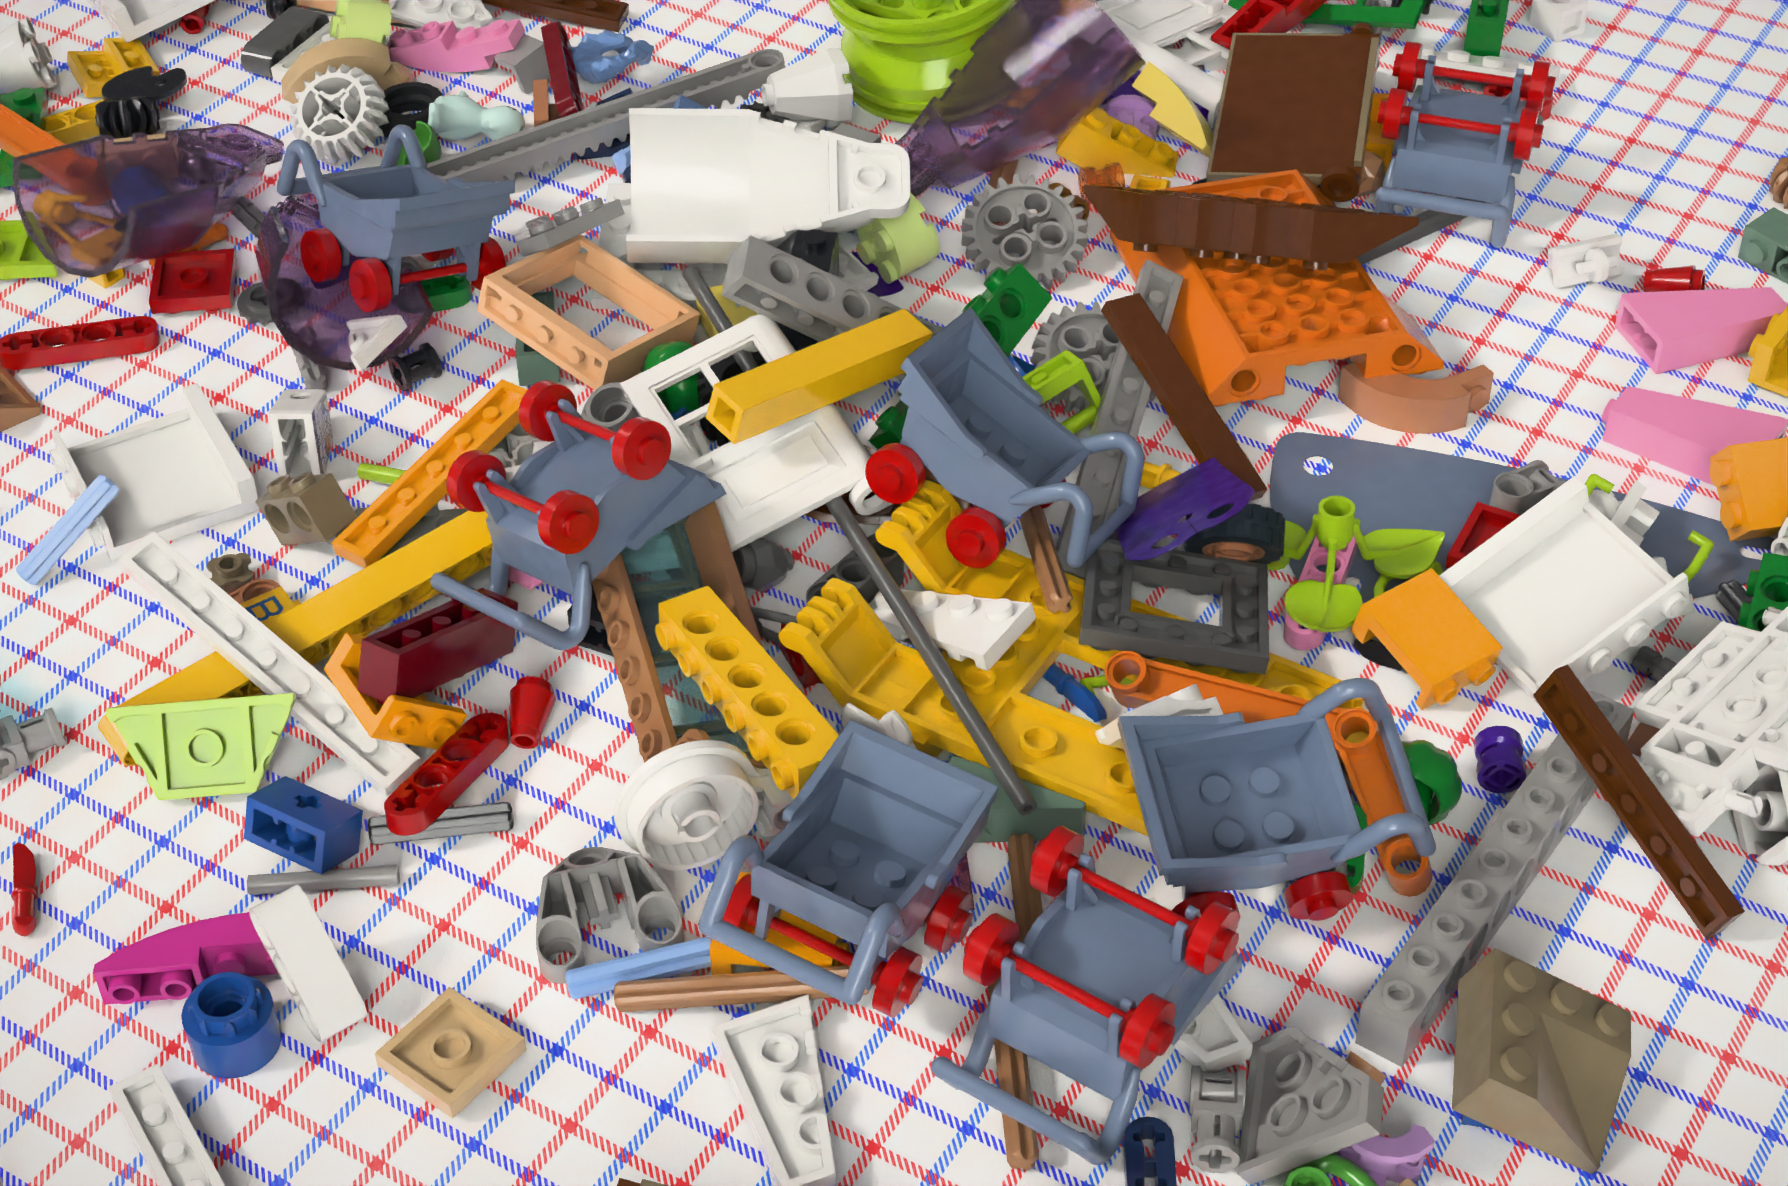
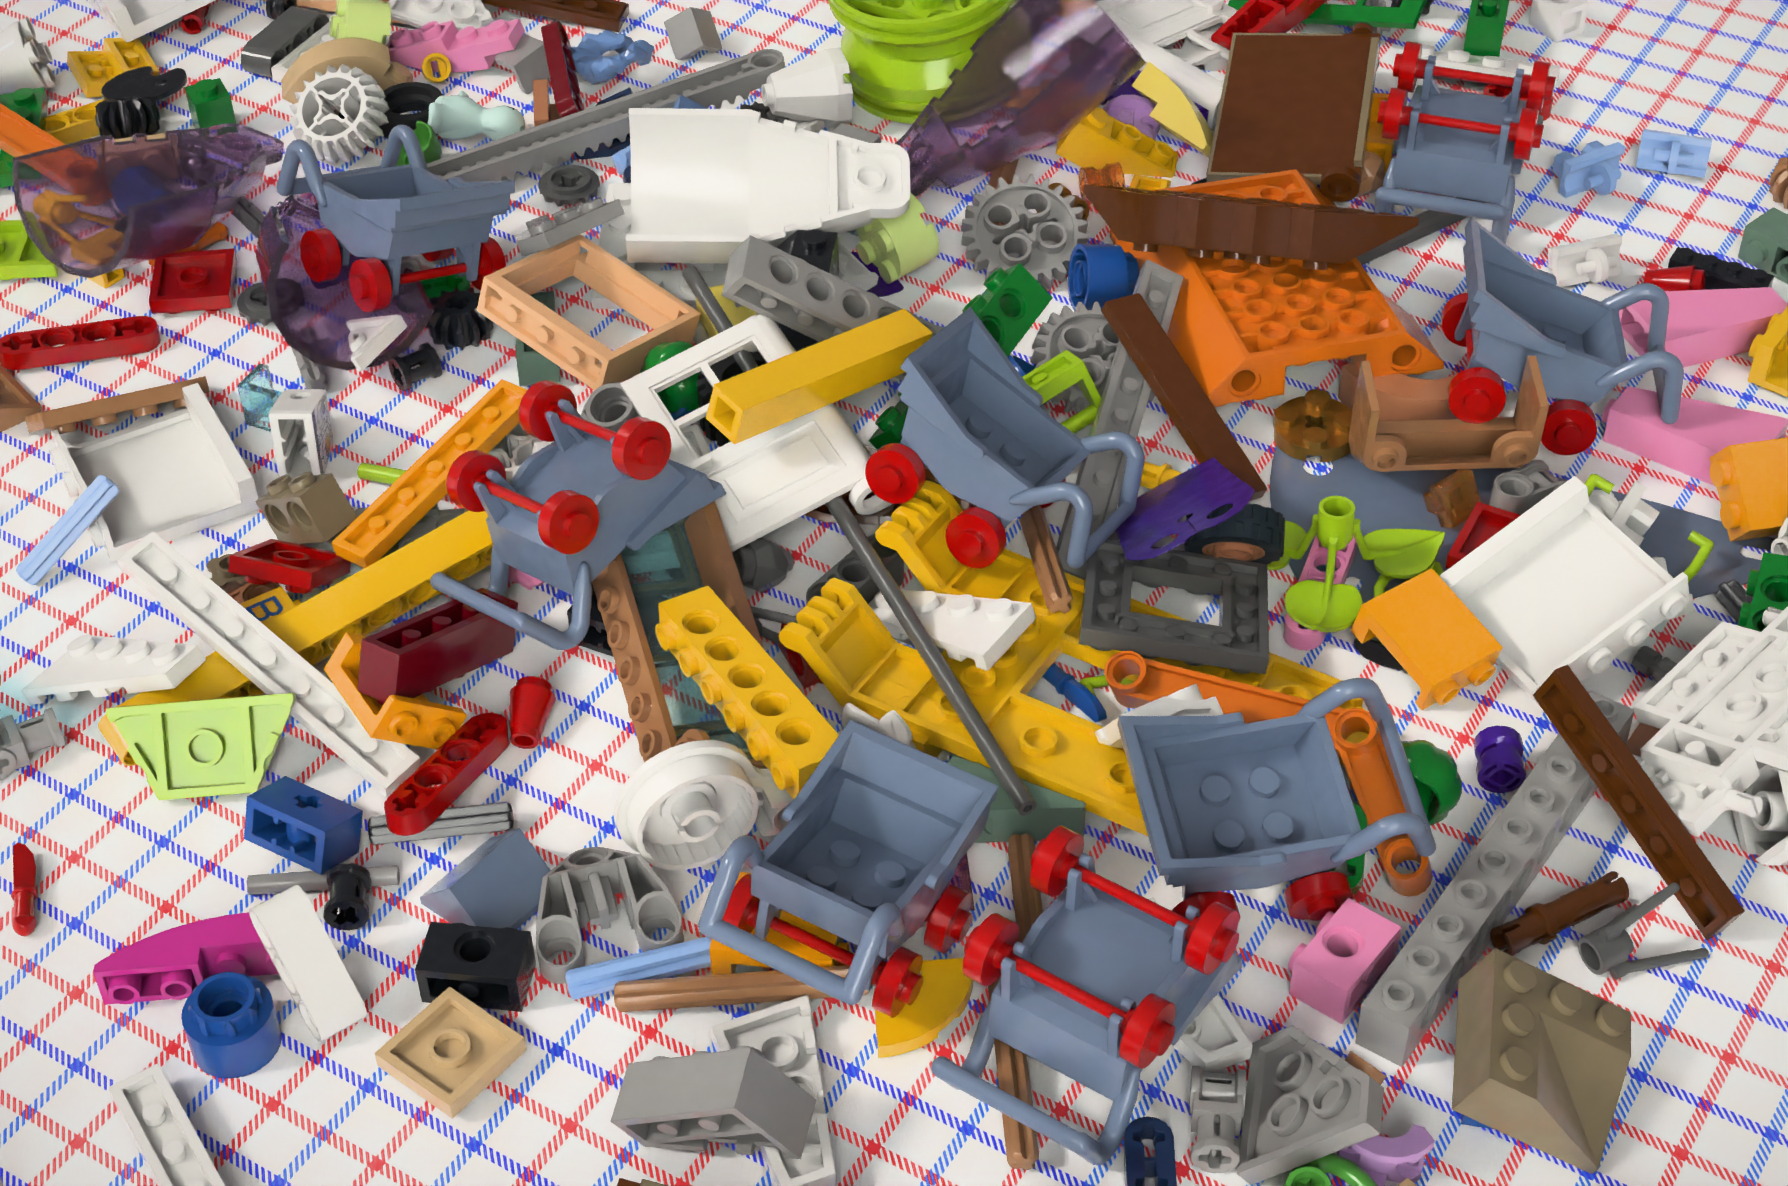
(104, 410): none -> medium nougat wing
(114, 663): none -> white wing
(209, 103): none -> green brick
(258, 397): none -> clear light blue panel
(289, 564): none -> red plate
(347, 897): none -> black bush
(443, 67): none -> yellow hinge
(457, 320): none -> black gear
(478, 962): none -> black brick
(492, 885): none -> sand blue slope
(578, 182): none -> dark grey gear
(692, 32): none -> light grey panel
(713, 1099): none -> light grey wedge
(940, 1000): none -> yellow tile
(1100, 274): none -> blue piece
(1313, 427): none -> pearl gold plate
(1343, 959): none -> bright pink brick
(1448, 442): none -> medium nougat windscreen
(1453, 498): none -> clear orange tile
(1544, 921): none -> reddish brown pin
(1577, 342): none -> sand blue piece
(1593, 169): none -> light blue hips
(1611, 944): none -> dark grey plant
(1674, 153): none -> light blue hips
(1721, 273): none -> black piece

